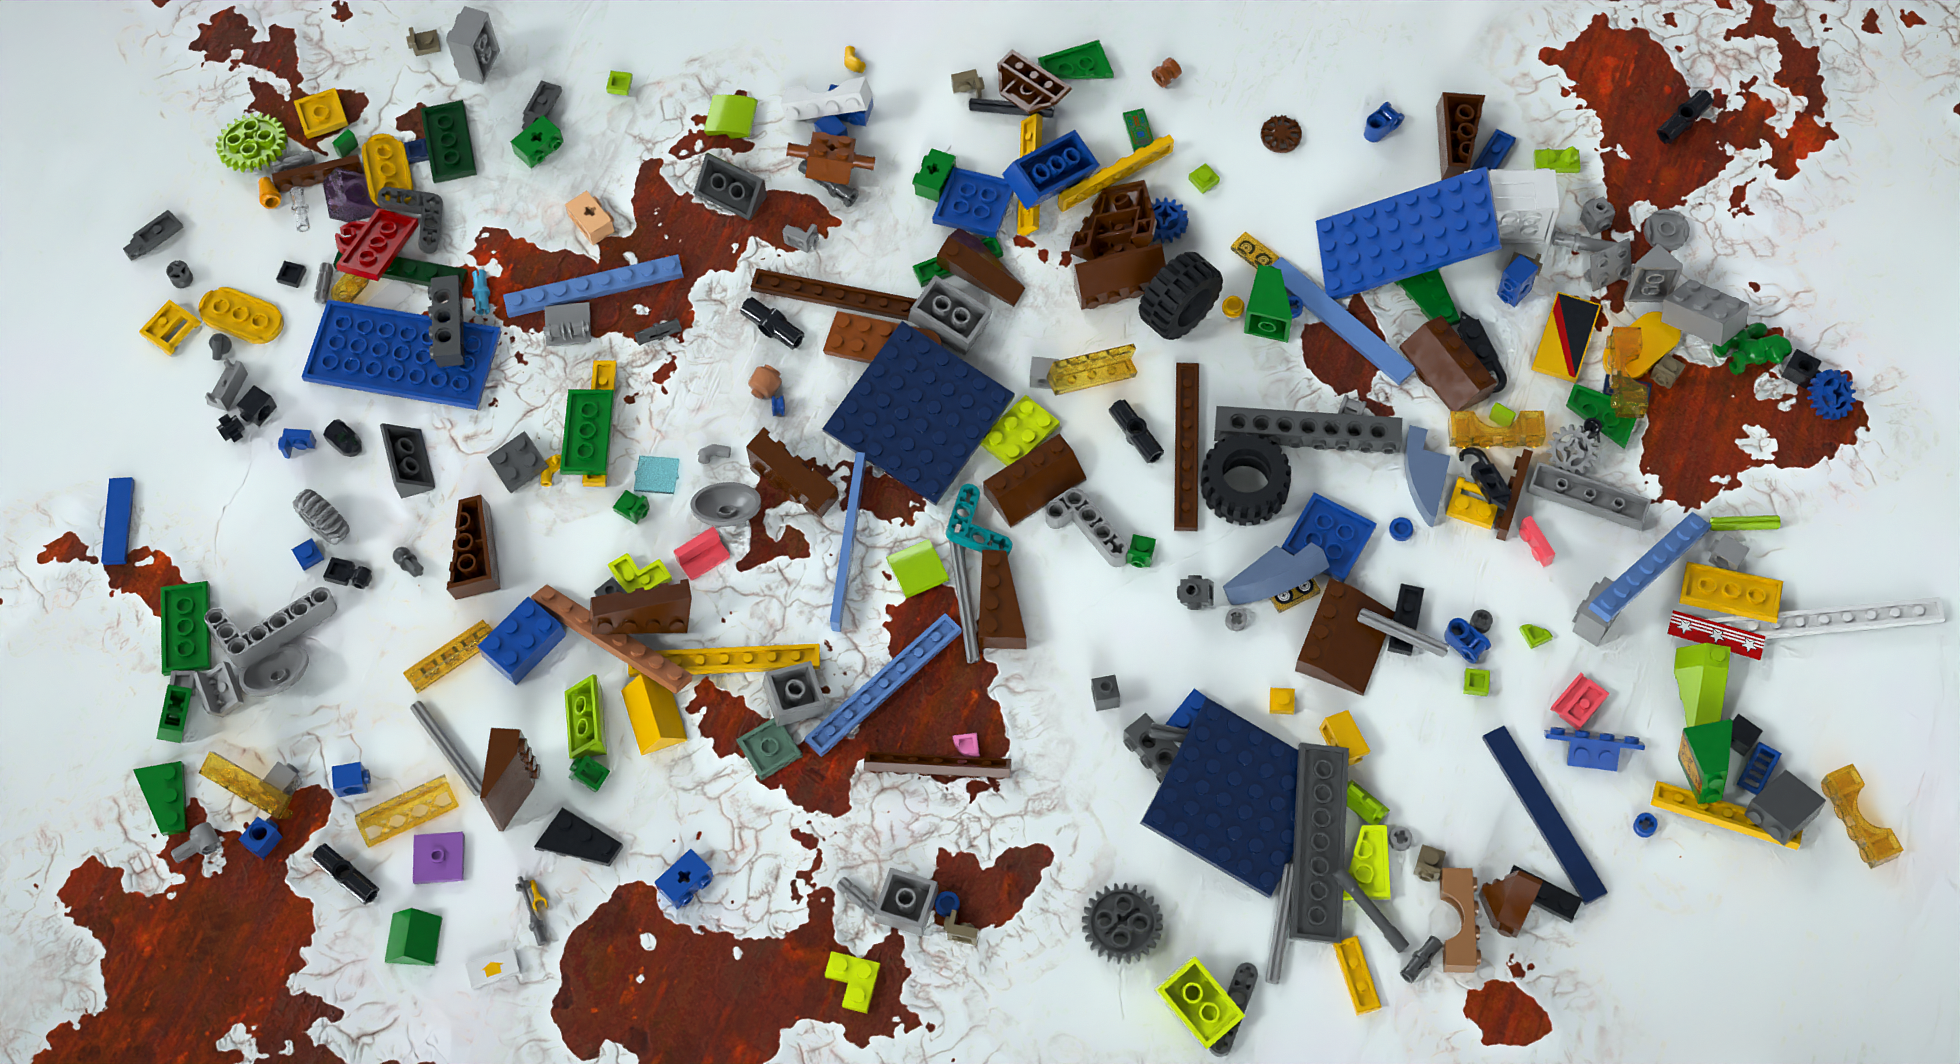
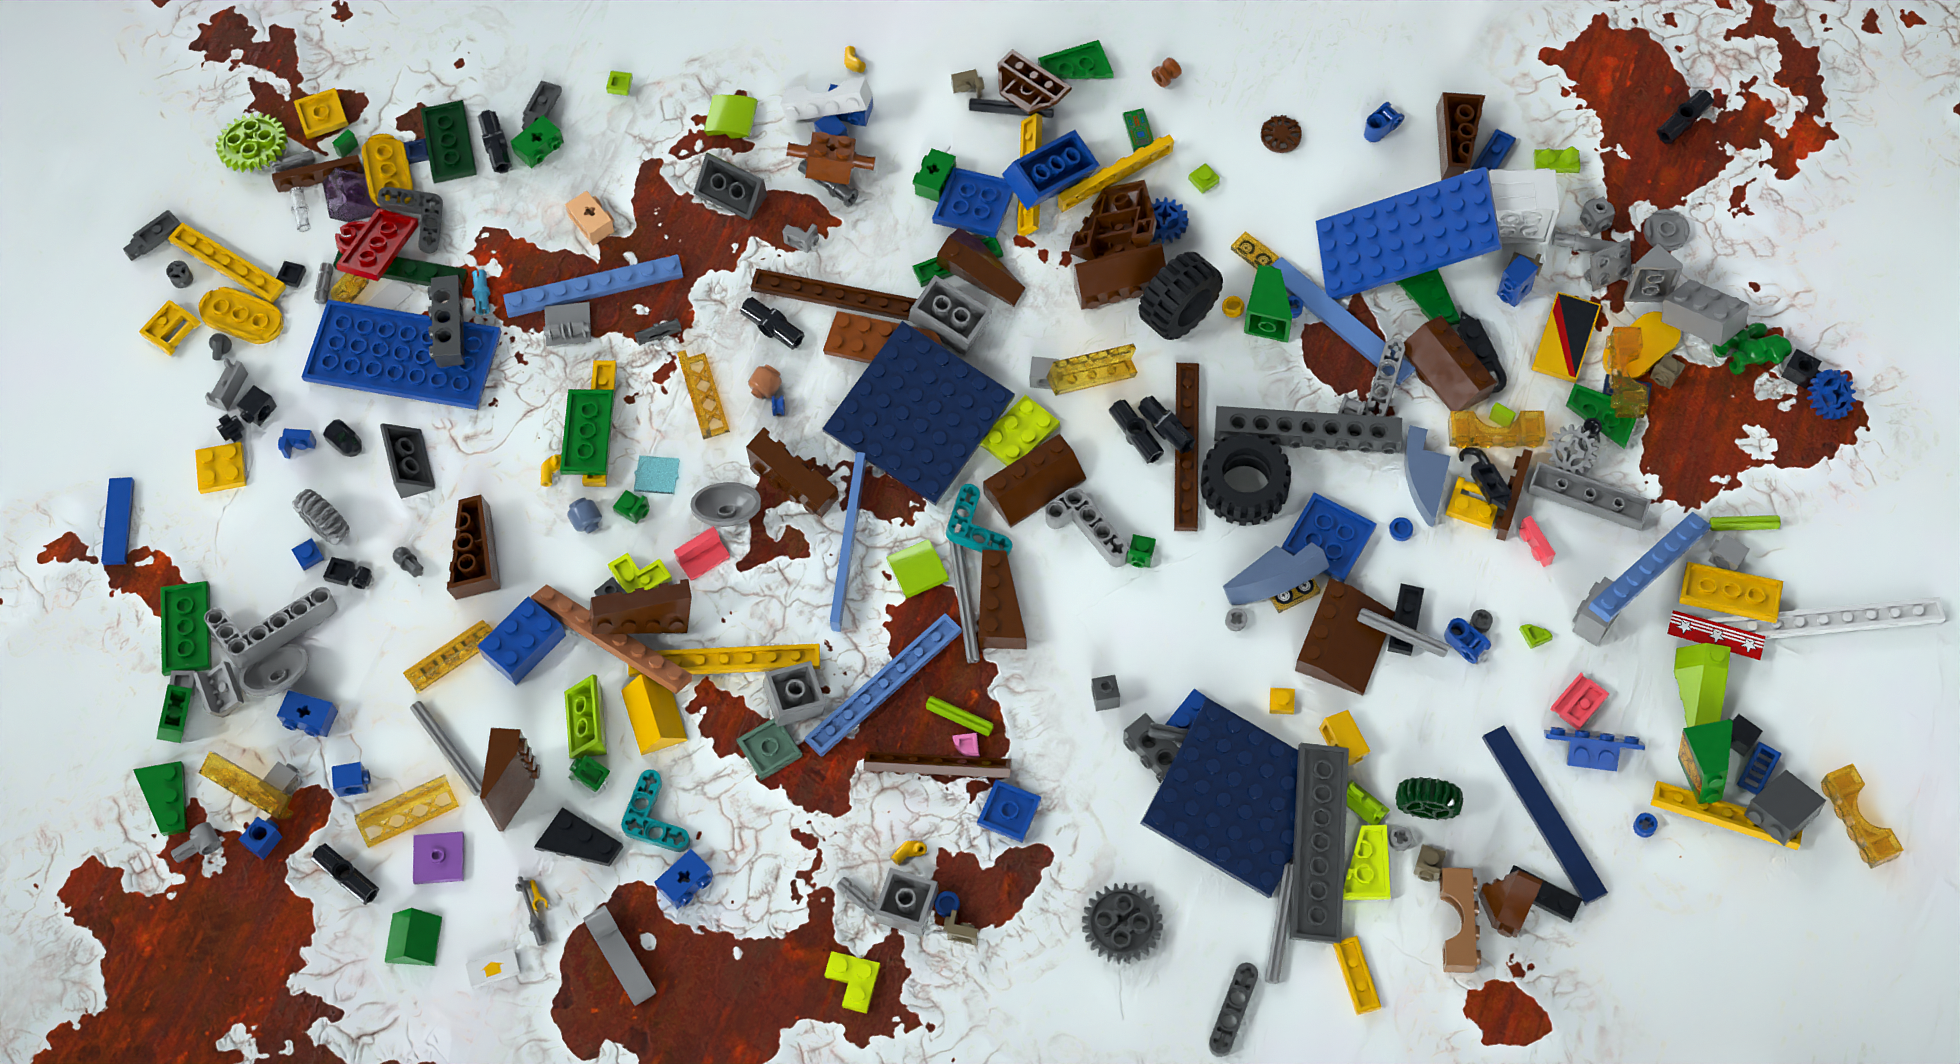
(220, 467): none -> yellow plate
(227, 263): none -> yellow plate
(268, 193): light orange cone -> none
(296, 710): none -> blue brick
(423, 42): dark tan bracket -> none
(473, 45): light grey brick -> none
(494, 141): none -> black piece
(517, 462): dark grey plate -> none
(584, 515): none -> sand blue head
(619, 955): none -> light grey beam
(642, 817): none -> teal beam
(695, 393): none -> clear yellow fence
(713, 450): light grey arm -> none
(909, 849): none -> yellow arm
(959, 716): none -> lime axle
(1009, 811): none -> blue plate
(1166, 424): none -> black piece
(1196, 592): dark grey brick -> none
(1199, 1002): neon yellow slope -> none
(1383, 380): none -> light grey beam
(1389, 931): dark grey piece -> none
(1421, 959): dark grey pin -> none
(1429, 798): none -> dark green gear
(1476, 682): lime plate -> none

